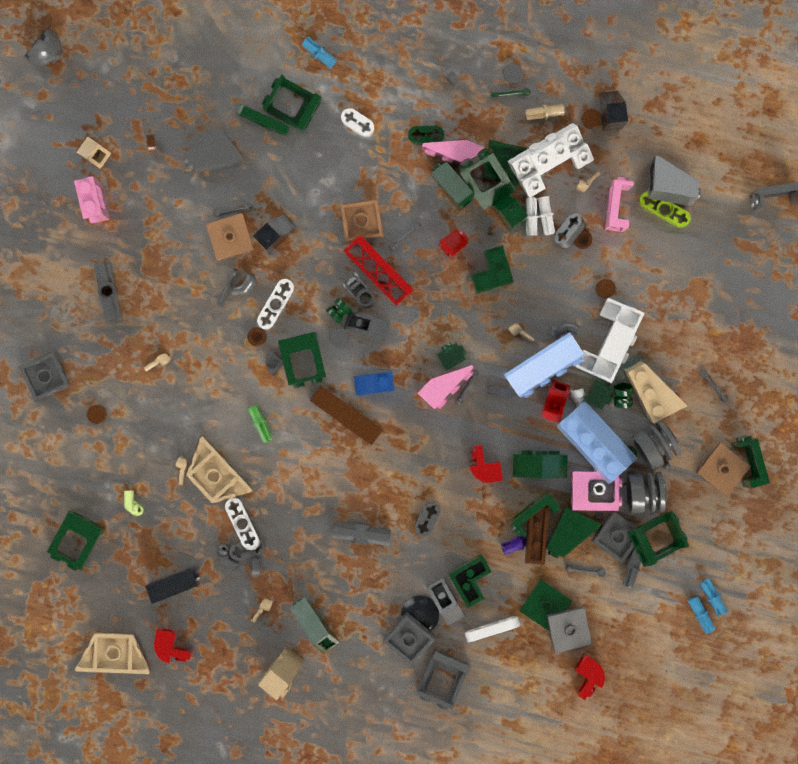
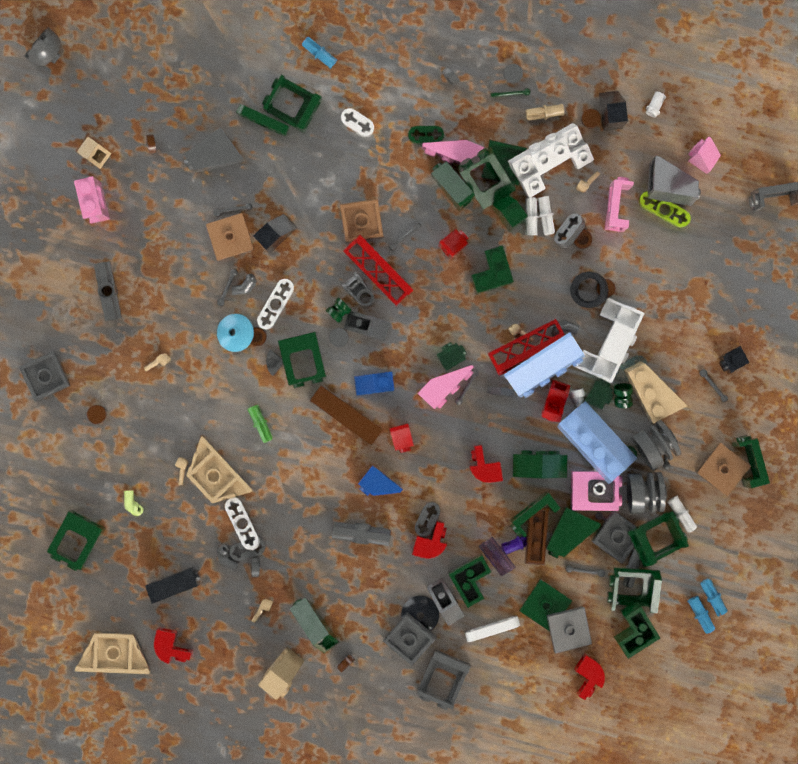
(243, 332): none -> medium azure dish
(346, 663): none -> reddish brown tile
(378, 483): none -> blue slope
(401, 438): none -> red slope
(433, 547): none -> red brick
(496, 556): none -> clear purple tile
(511, 363): none -> red fence
(575, 293): none -> black tyre
(638, 634): none -> dark green brick
(650, 589): none -> dark green window
(655, 104): none -> white pin
(682, 514): none -> white axle
(704, 155): none -> bright pink slope
(733, 360): none -> black bracket

